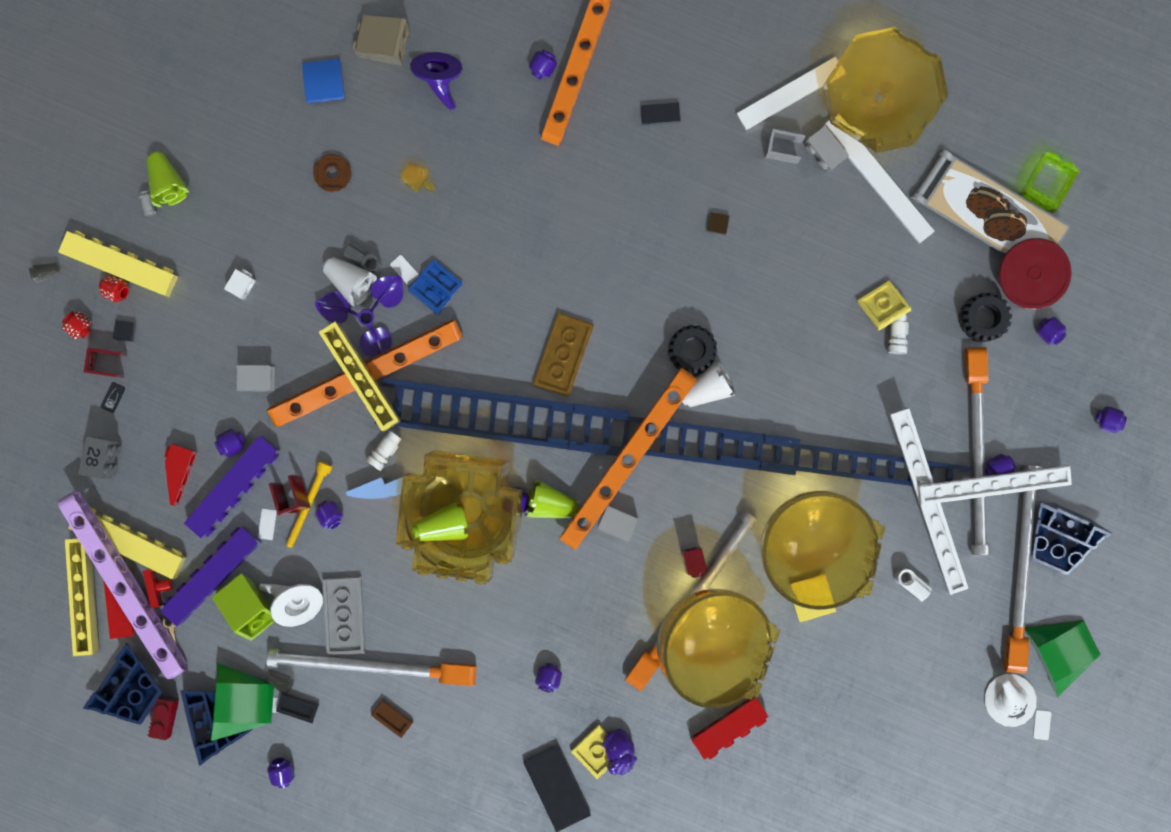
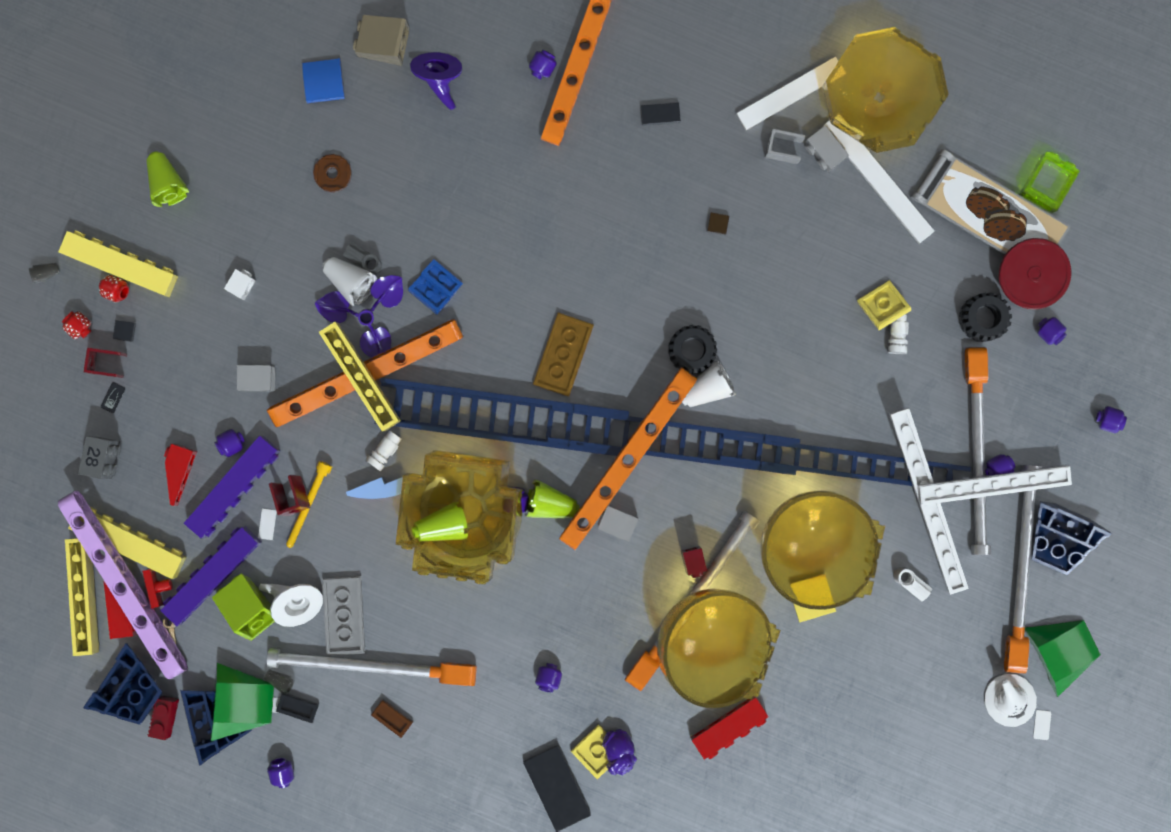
(148, 207): light grey pin -> none
(329, 515): dark purple head -> none
(404, 269): white sticker -> none
(416, 178): clear yellow piece -> none

